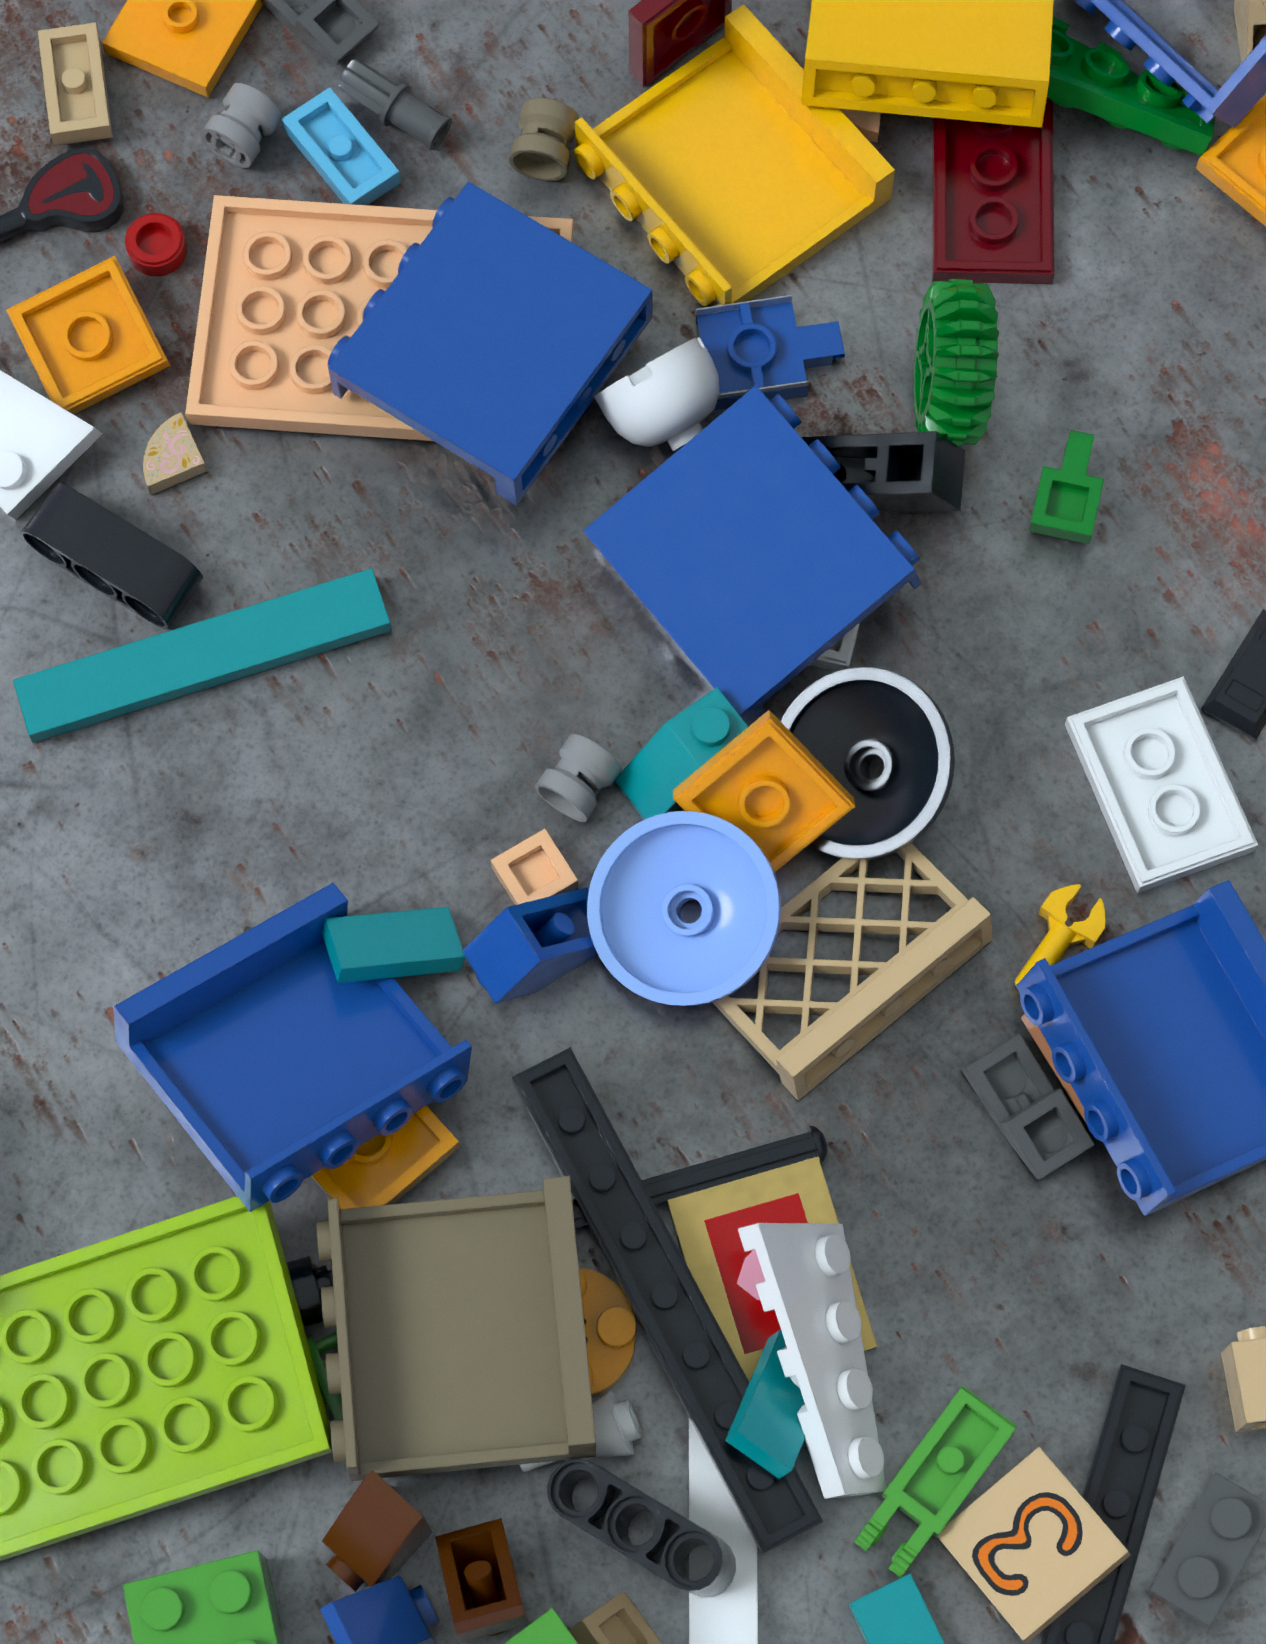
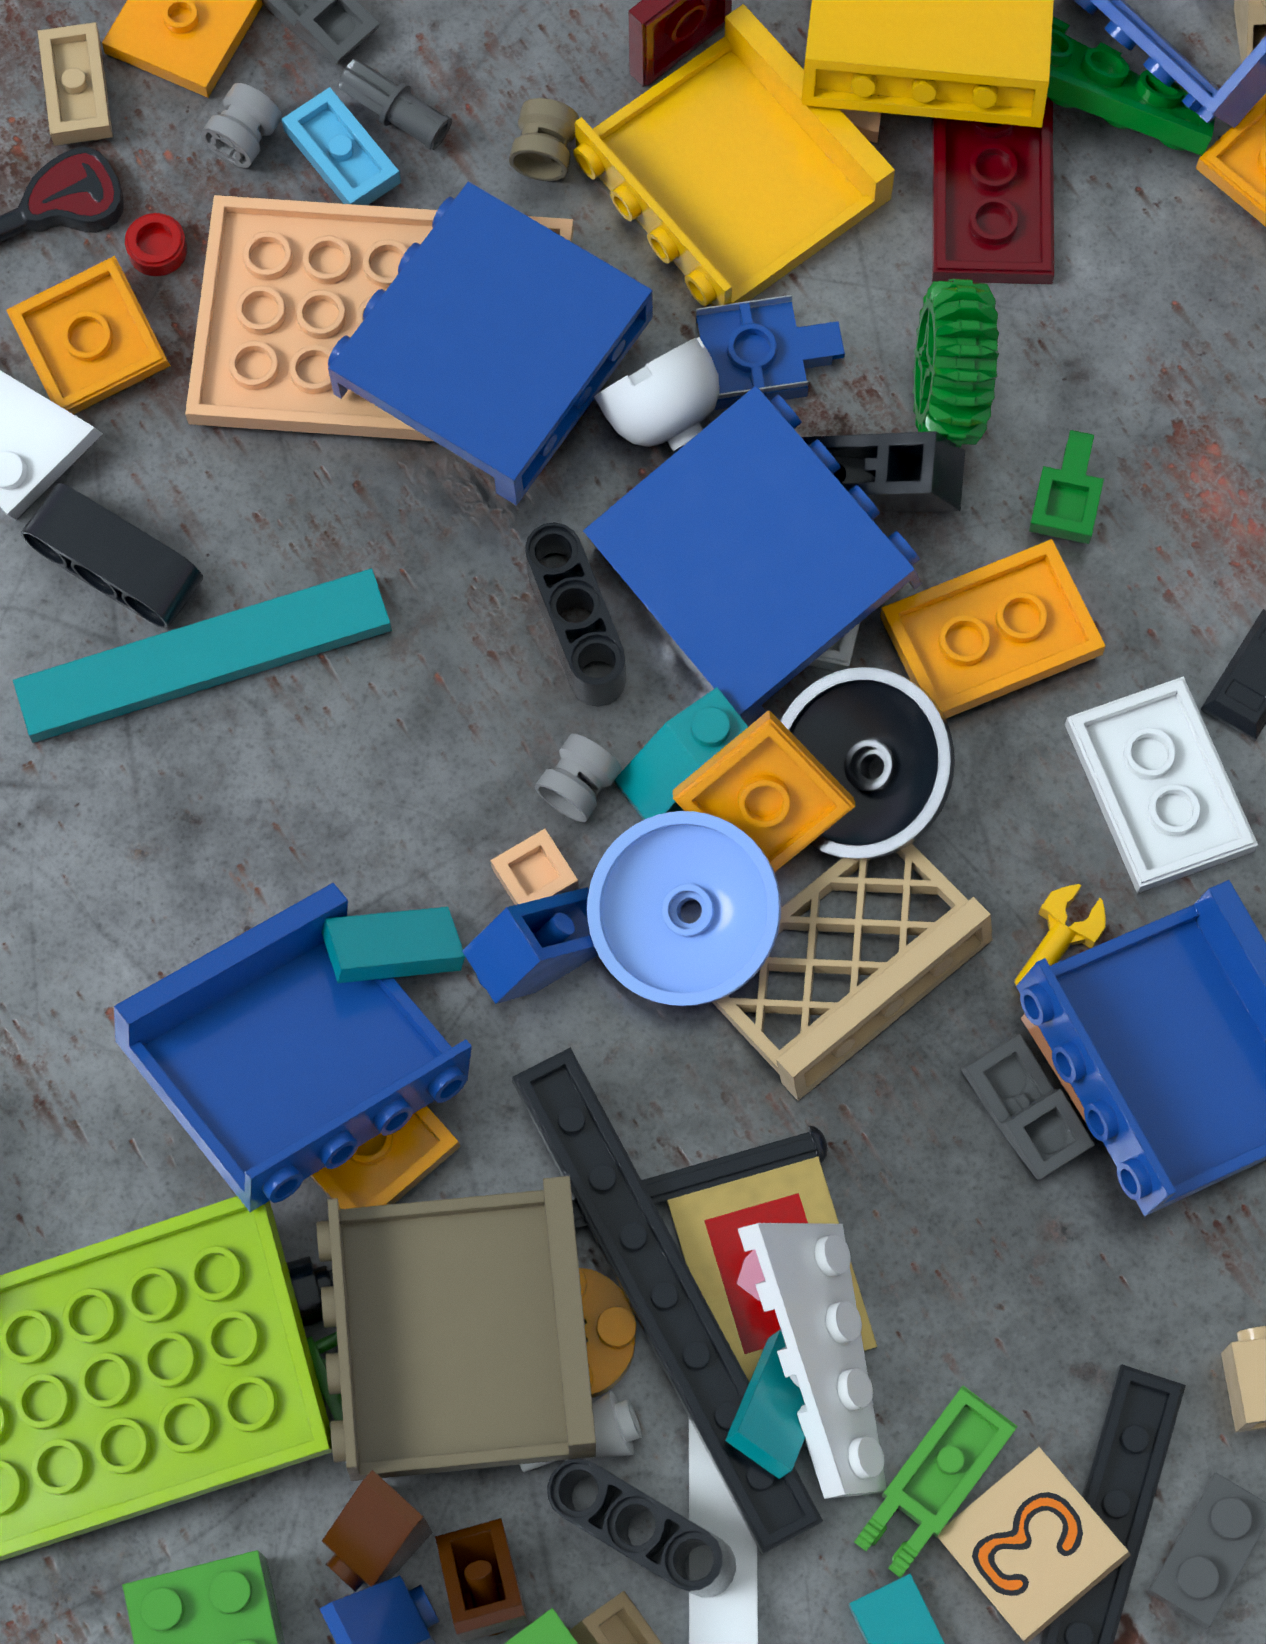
(171, 456): tan tile -> none
(572, 587): none -> black beam
(993, 629): none -> light orange plate

